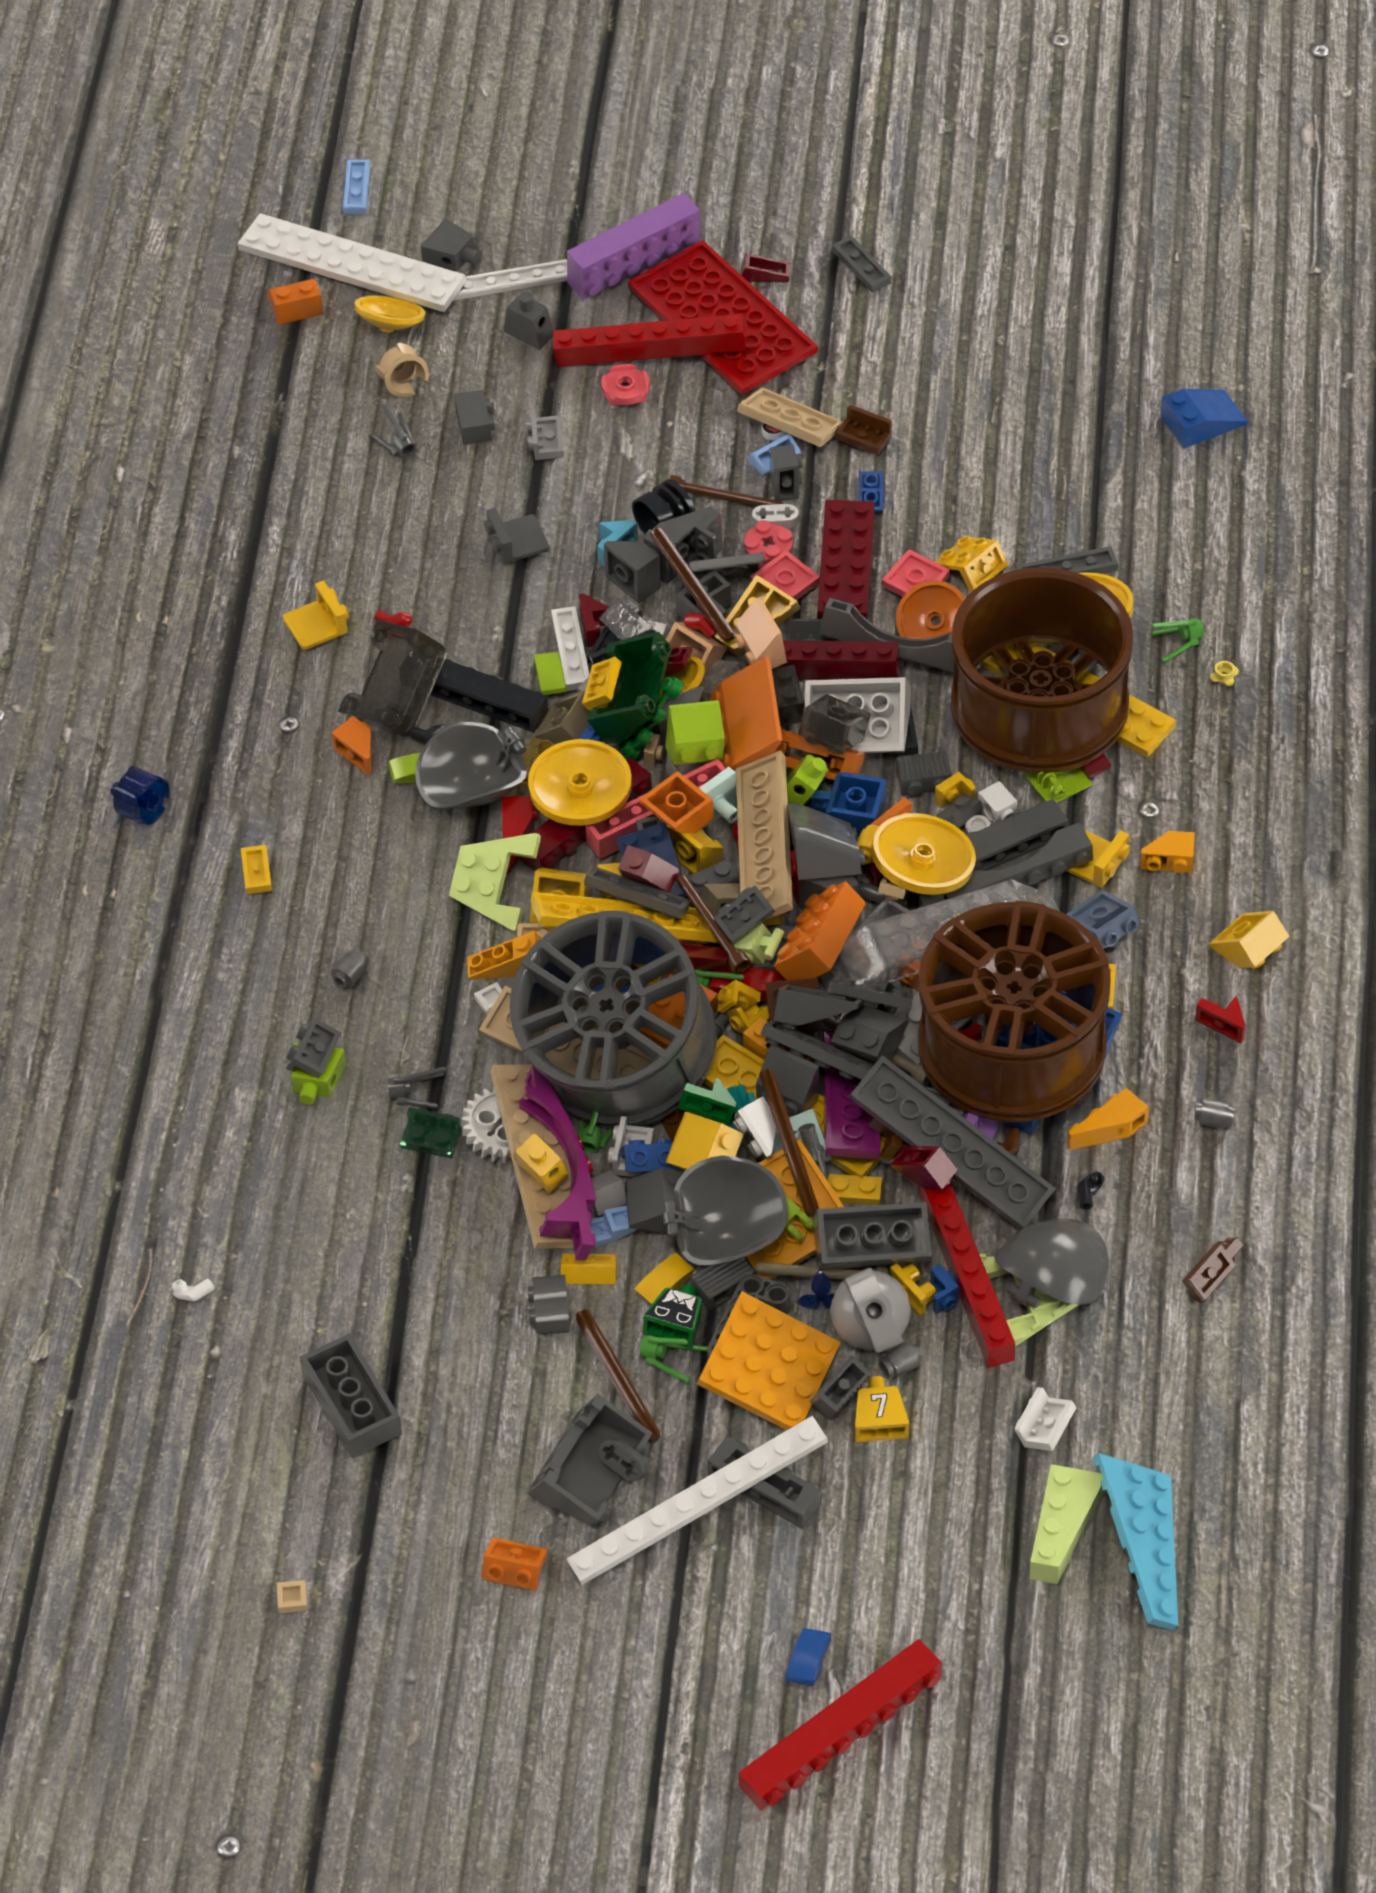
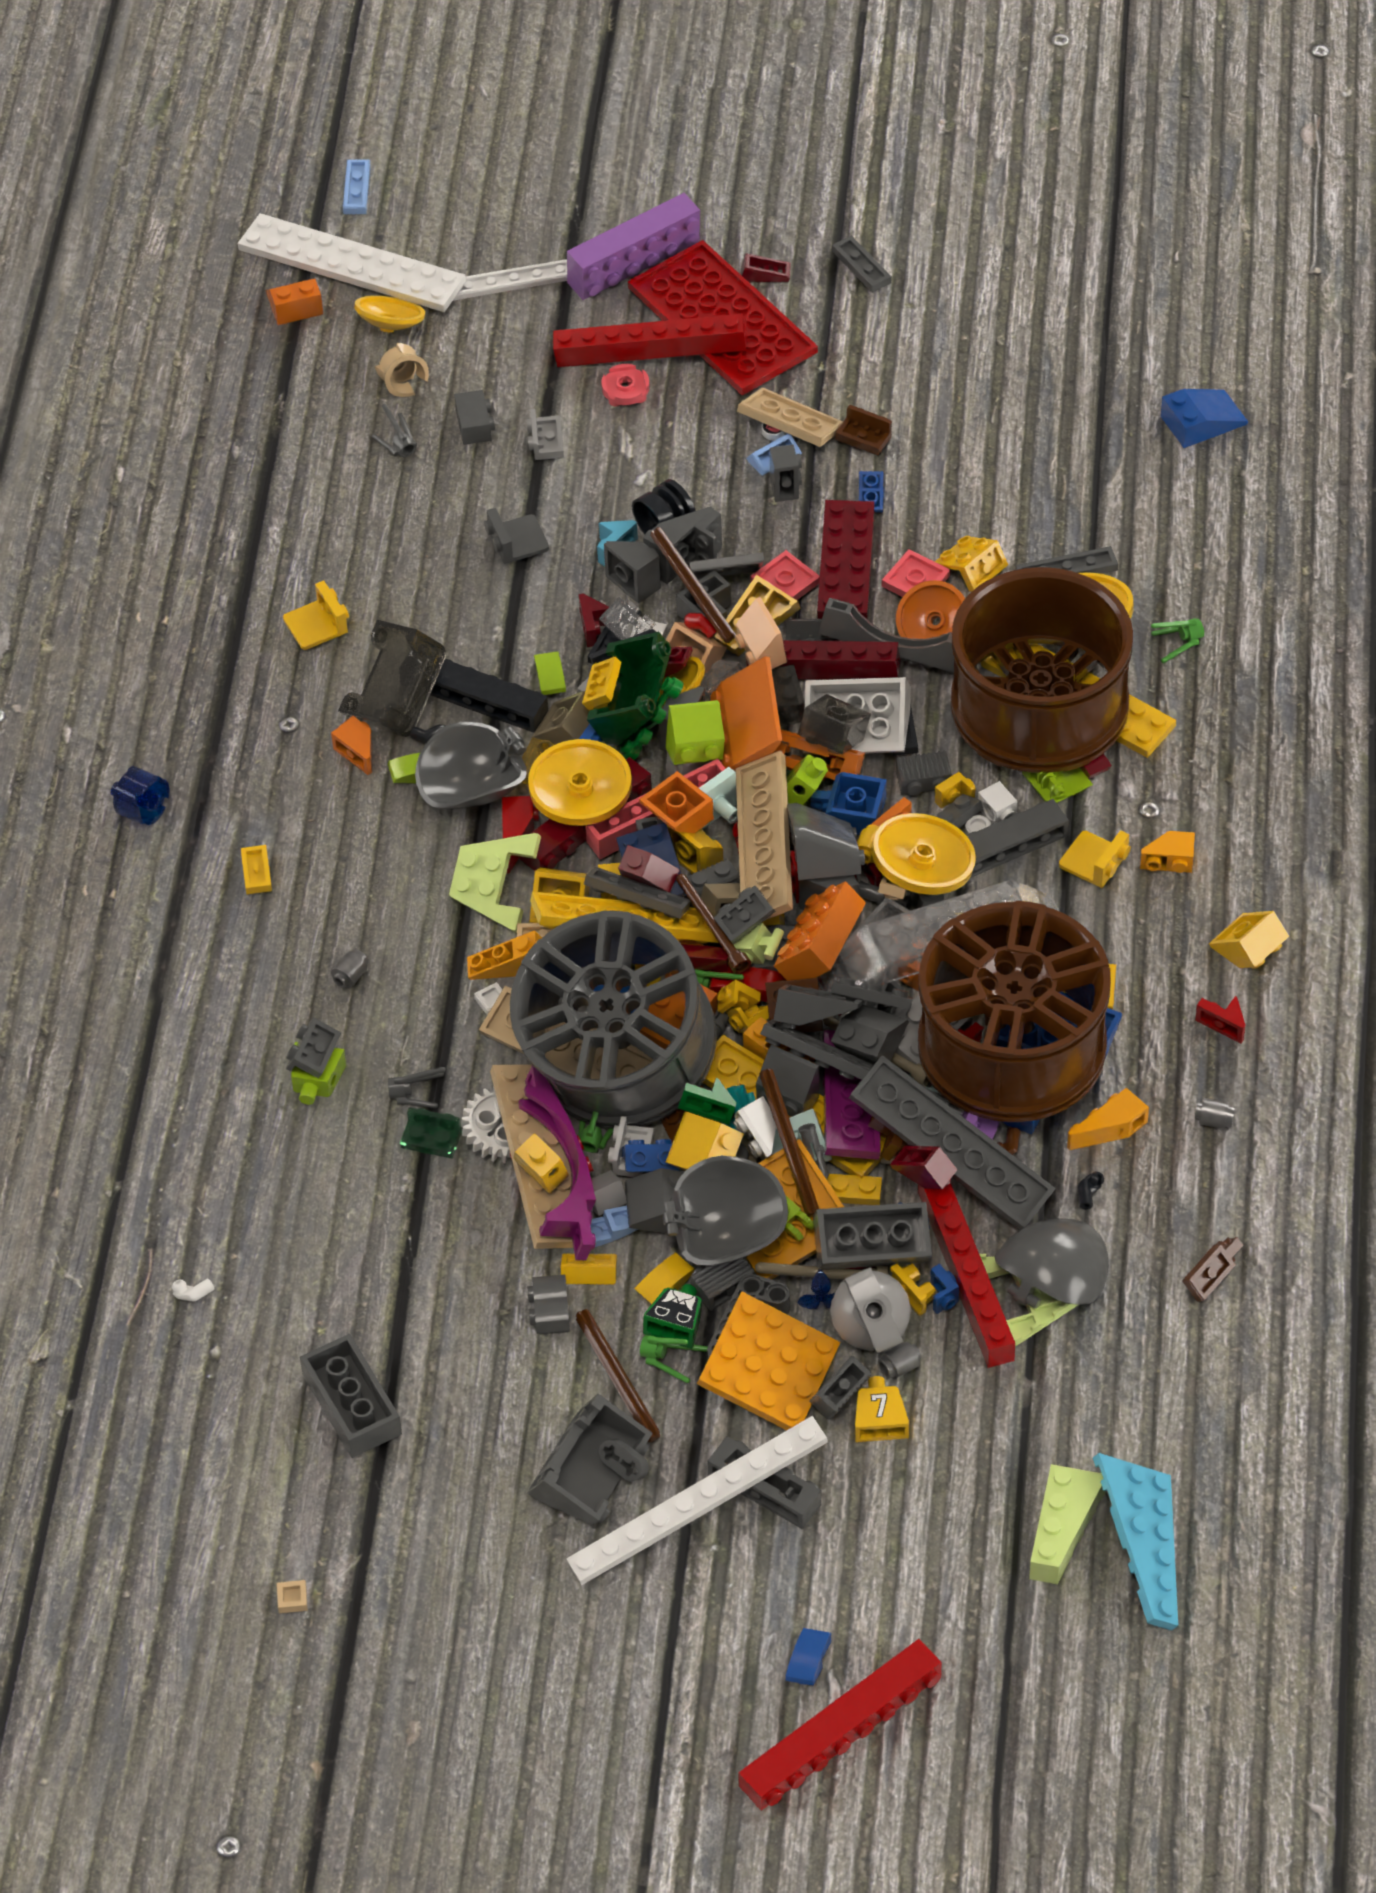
(402, 618): red arm -> none
(449, 247): dark grey torso -> none
(513, 1563): orange bracket -> none
(528, 321): dark grey torso -> none
(570, 646): white plate -> none
(653, 752): tan plate -> none
(723, 494): reddish brown piece -> none
(768, 532): coral plate -> none
(776, 514): white beam -> none
(1044, 1421): white bracket -> none
(1064, 851): dark grey arch -> none
(1106, 917): sand blue plate -> none
(1224, 673): light yellow plate -> none

